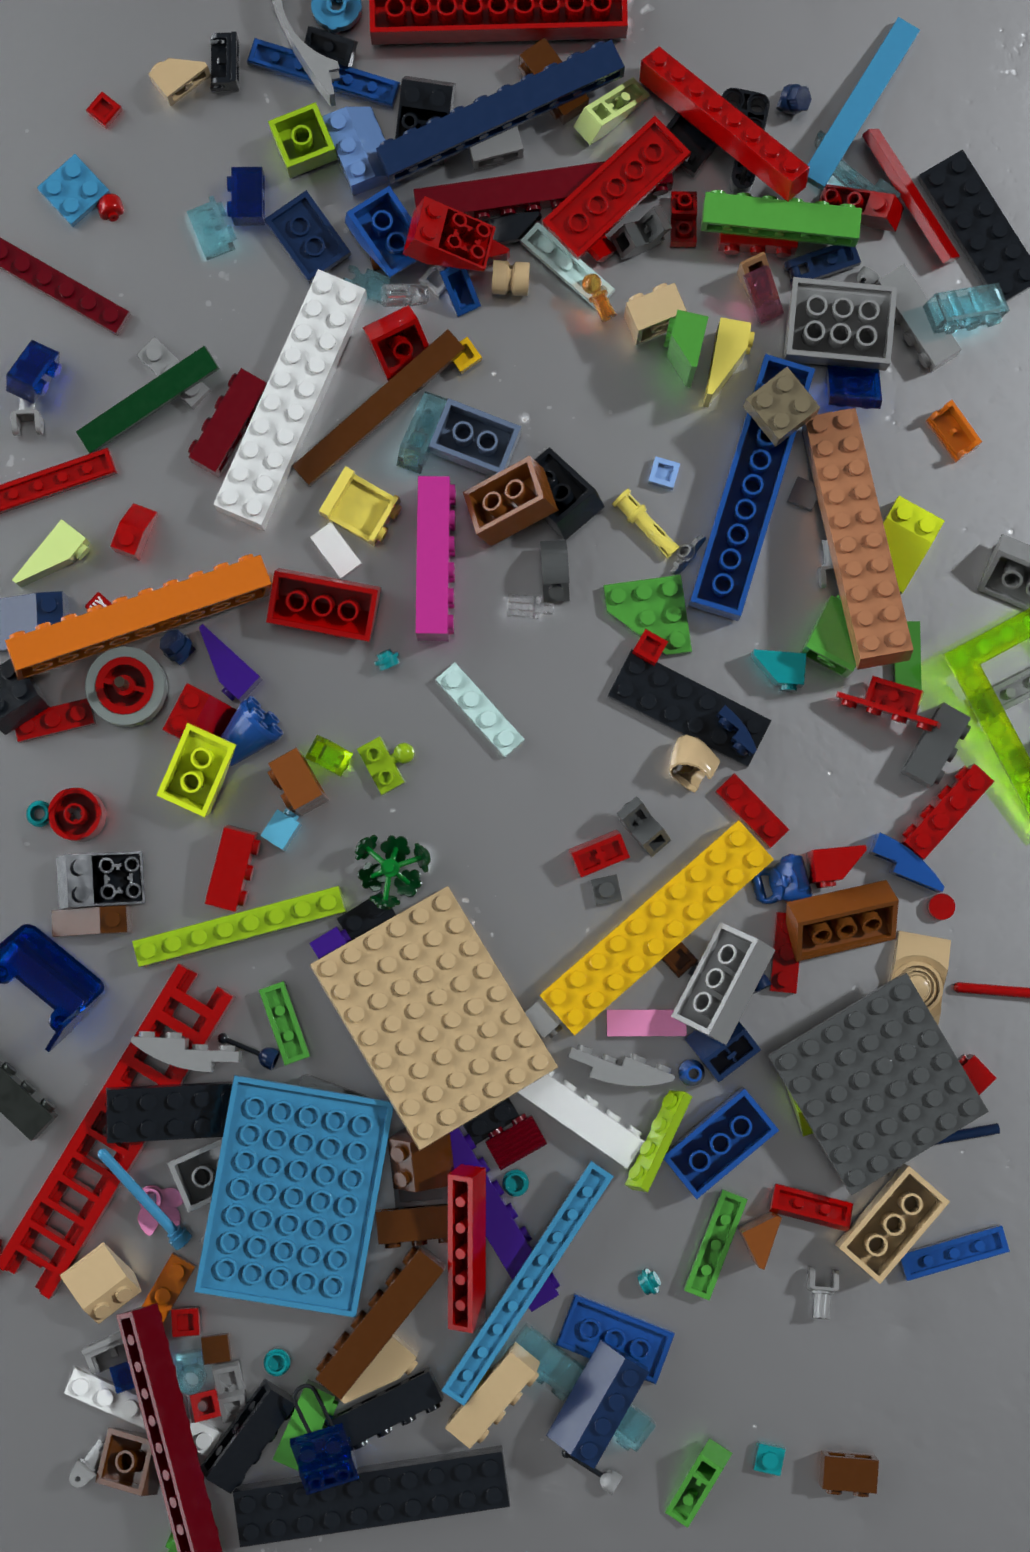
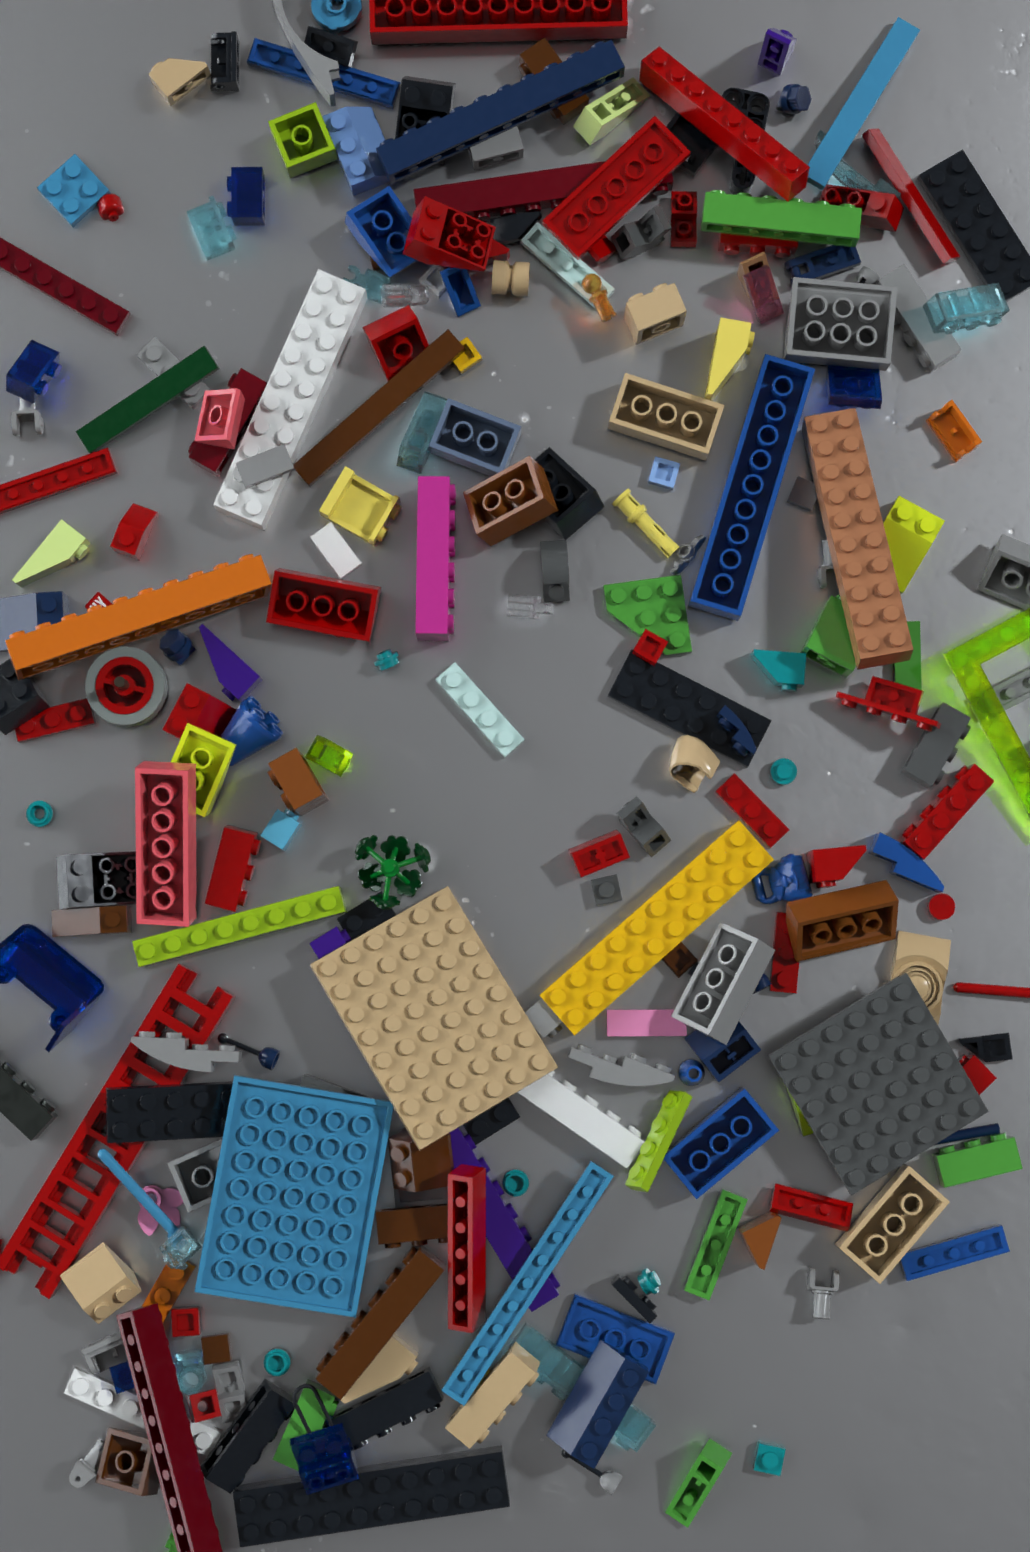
(63, 820): red brick -> none
(104, 110): red tile -> none
(165, 843): none -> coral brick
(179, 1248): none -> clear light blue bracket
(220, 417): none -> coral slope
(265, 466): none -> light grey tile
(284, 1023): bright green plate -> none
(307, 236): dark blue plate -> none
(383, 764): lime plate -> none
(516, 1141): dark red brick -> none
(627, 1288): none -> black plate
(665, 416): none -> tan brick
(684, 343): bright green slope -> none
(776, 50): none -> dark purple slope
(781, 406): dark tan brick -> none
(783, 771): none -> teal plate
(848, 1473): reddish brown brick -> none
(976, 1160): none -> bright green brick
(989, 1047): none -> black slope

